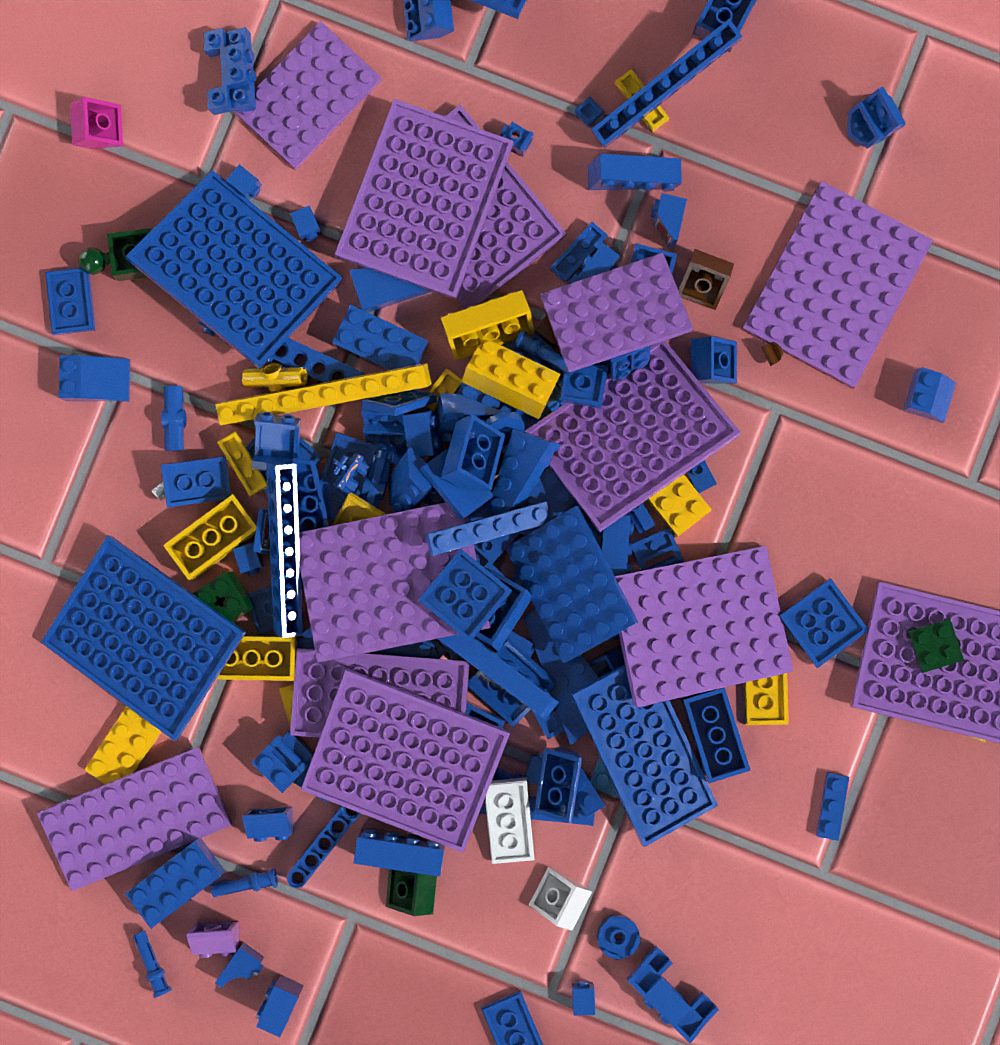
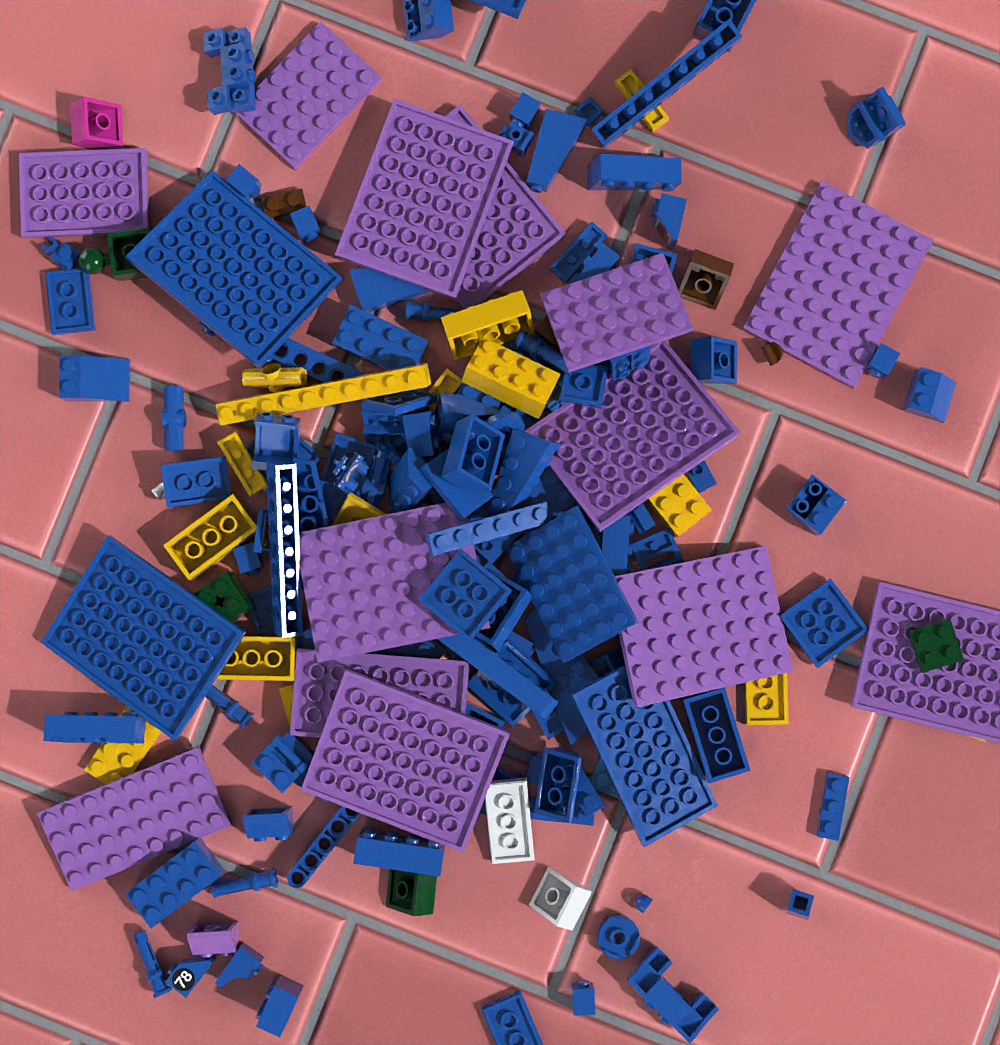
(62, 254): none -> blue plate
(83, 192): none -> medium lavender plate
(94, 728): none -> blue wedge
(188, 973): none -> blue slope
(231, 708): none -> blue pin
(283, 203): none -> reddish brown plate
(426, 311): none -> blue pin
(525, 111): none -> blue brick
(555, 142): none -> blue slope
(642, 902): none -> blue hinge
(800, 904): none -> blue brick
(815, 505): none -> blue slope
(882, 361): none -> blue brick

